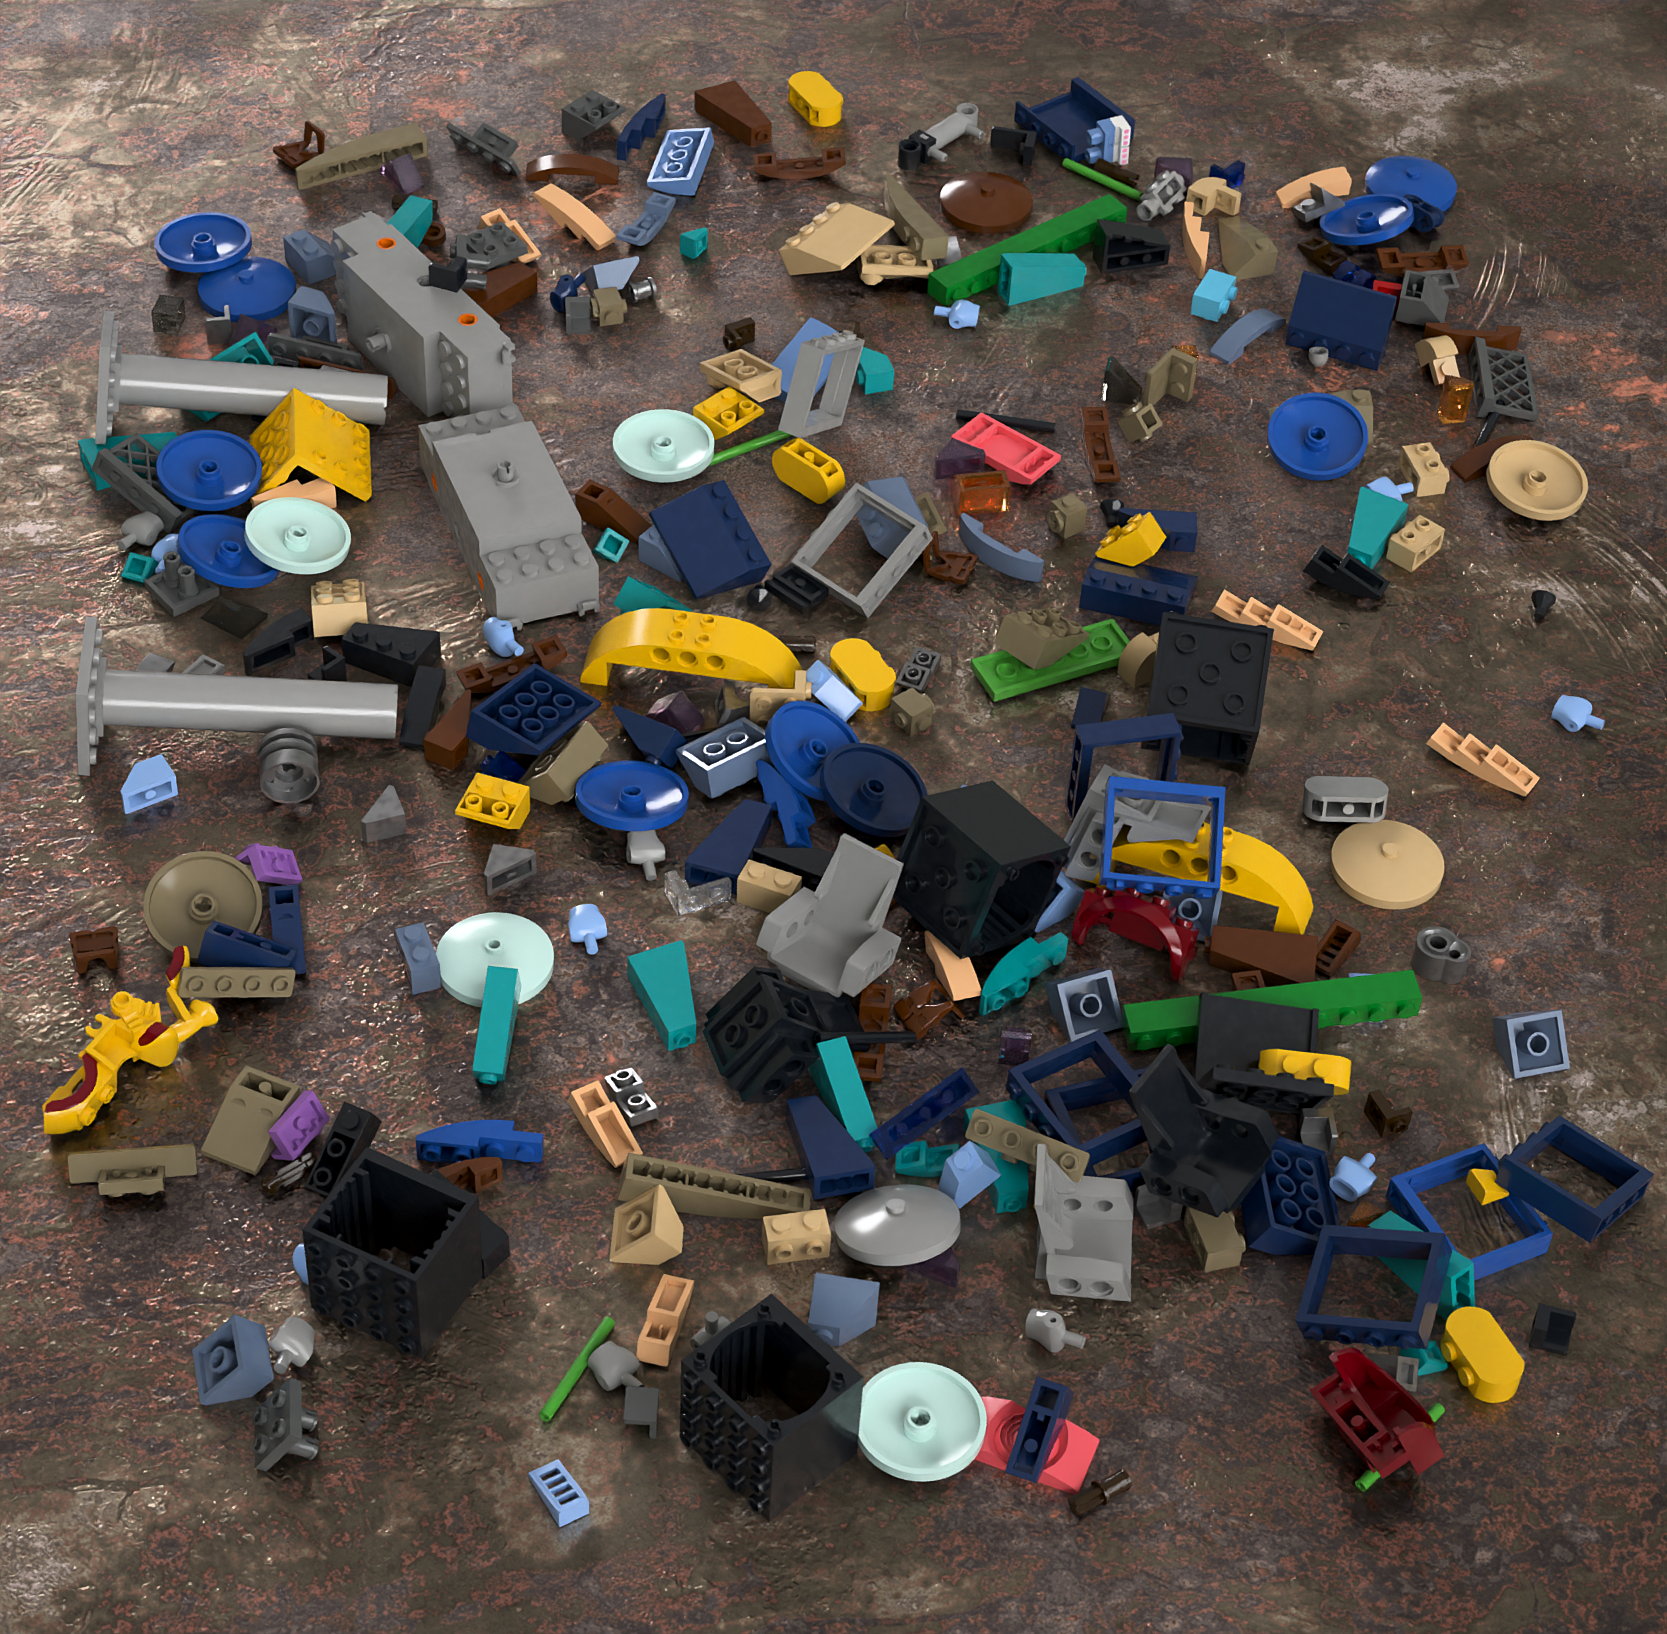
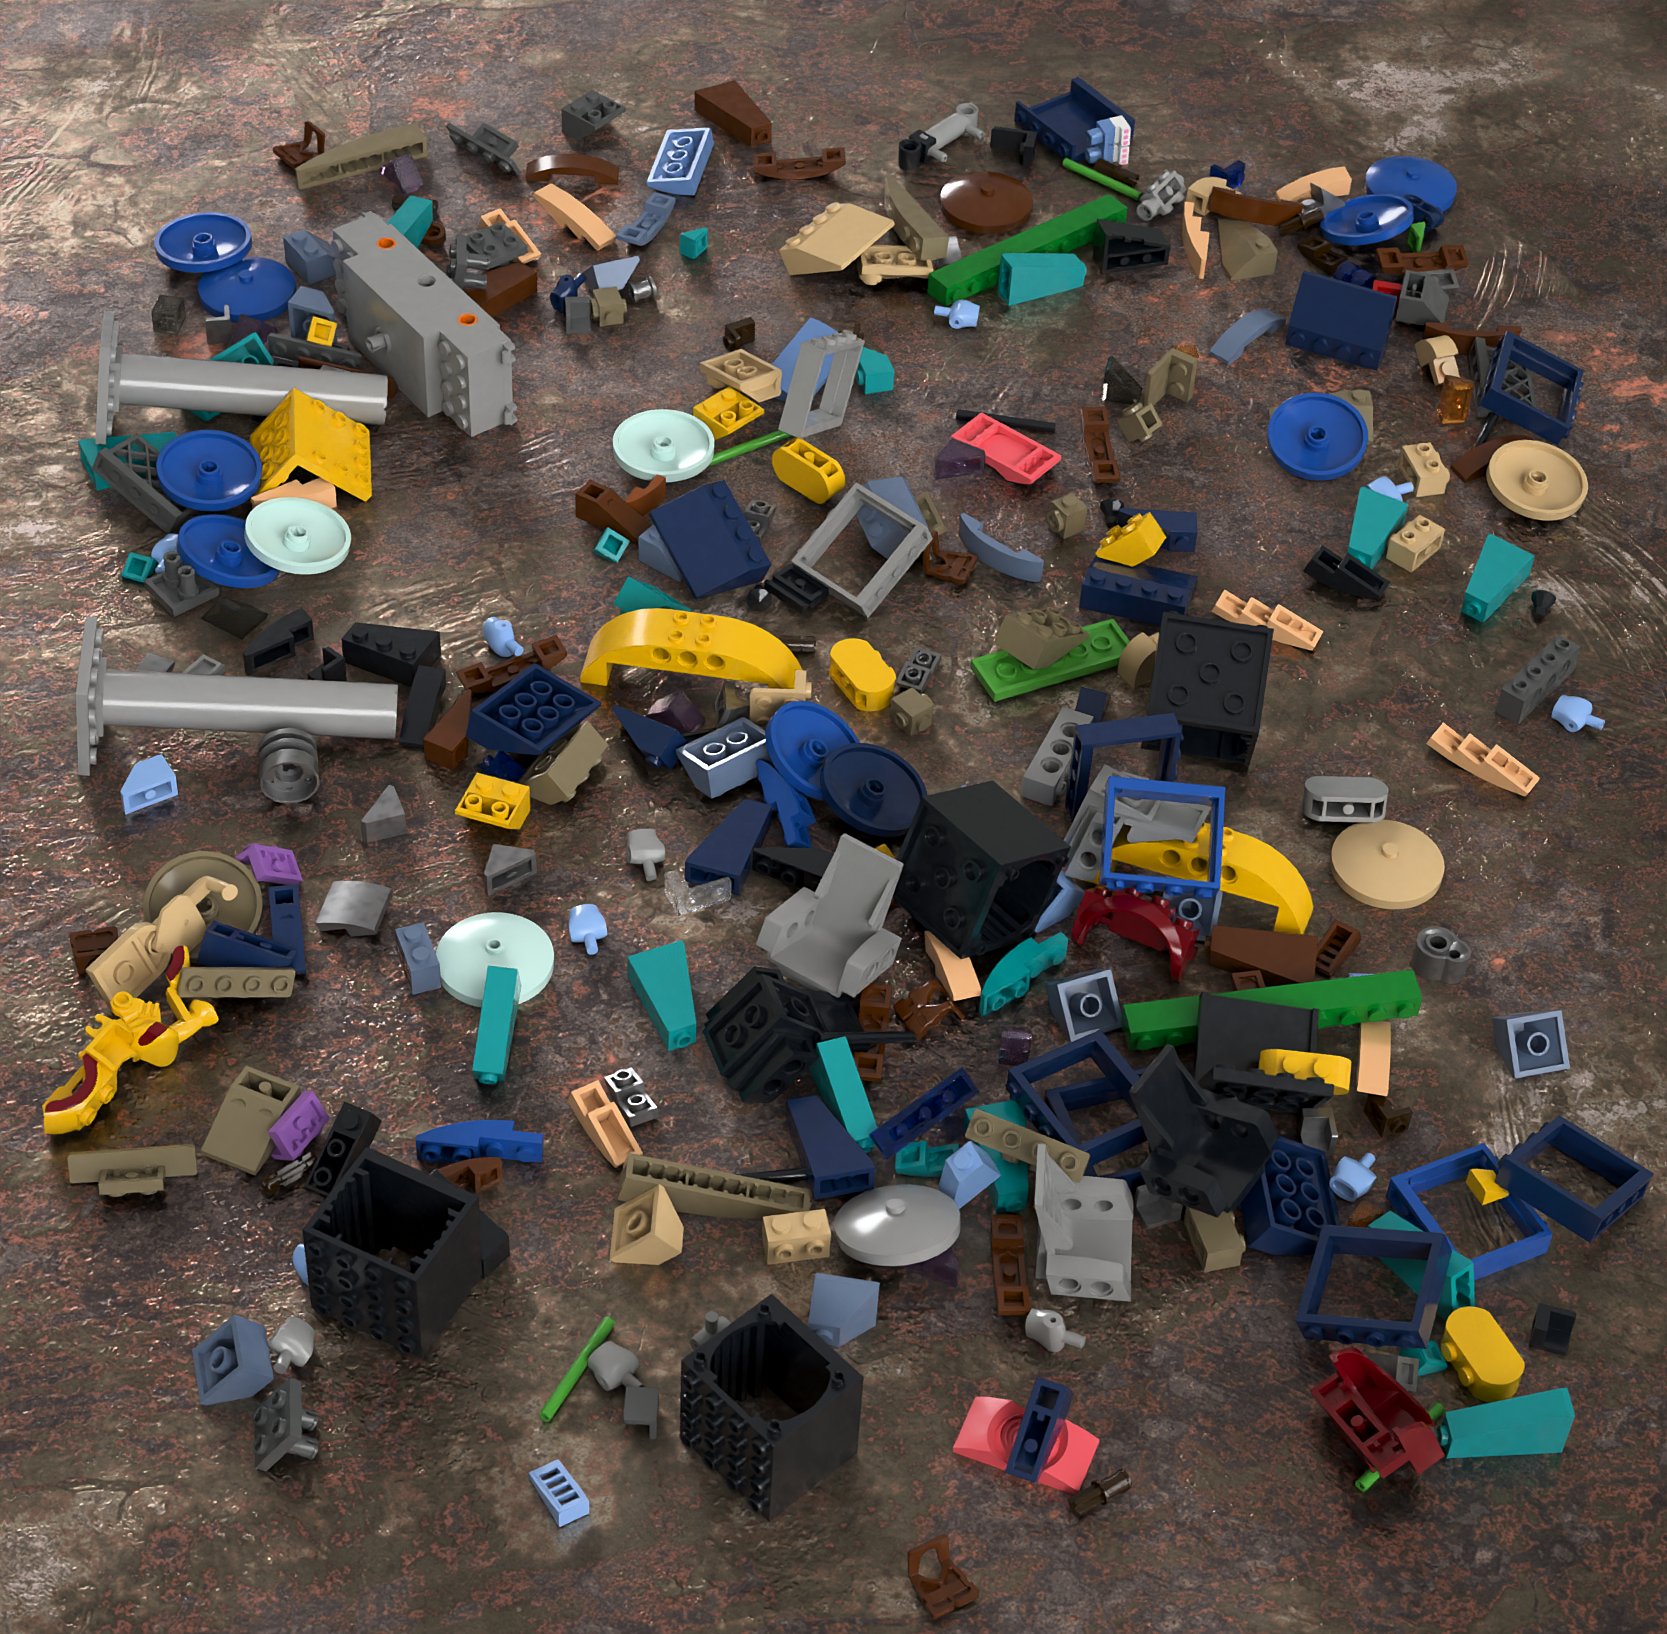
(140, 529): light grey piece -> none
(146, 947): none -> tan plate
(321, 331): none -> yellow slope
(337, 606): tan slope -> none
(354, 907): none -> flat silver slope
(450, 277): black panel -> none
(510, 515): light grey piece -> none
(631, 796): blue dish -> none
(642, 125): dark blue slope -> none
(647, 499): none -> dark orange slope
(664, 1320): light nougat slope -> none
(759, 516): none -> flat silver slope
(765, 886): tan brick -> none
(815, 98): yellow brick -> none
(832, 691): light blue slope -> none
(921, 1421): light aqua dish -> none
(951, 1588): none -> reddish brown piece
(980, 492): clear orange slope -> none
(1009, 1265): none -> reddish brown slope
(1051, 765): none -> light grey brick
(1181, 165): clear purple slope -> none
(1214, 295): medium azure brick -> none
(1252, 208): none -> reddish brown slope
(1301, 221): none -> dark brown axle
(1318, 356): light grey hinge -> none
(1373, 1057): none -> light nougat slope
(1415, 236): none -> bright green slope
(1495, 577): none -> teal slope
(1509, 1426): none -> teal slope
(1538, 679): none -> dark grey brick
(1545, 365): none -> dark blue window

